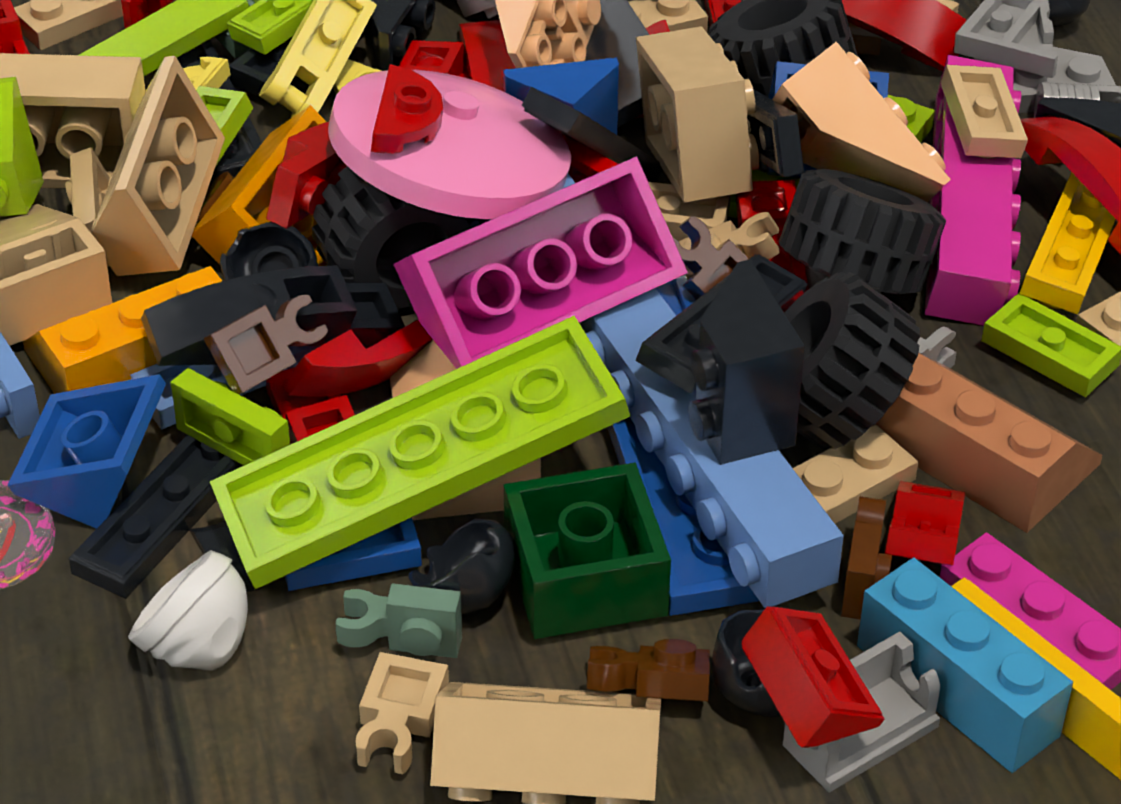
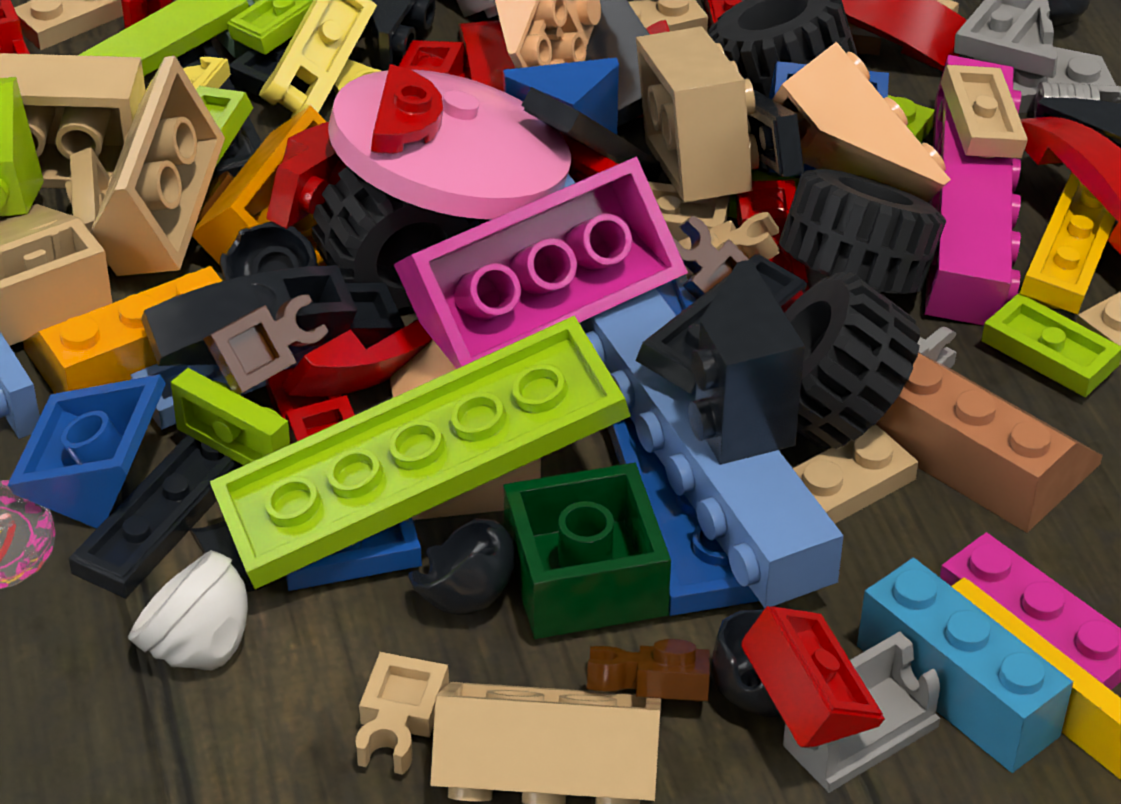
(411, 616): sand green plate -> none
(865, 562): reddish brown plate -> none
(925, 523): red slope -> none

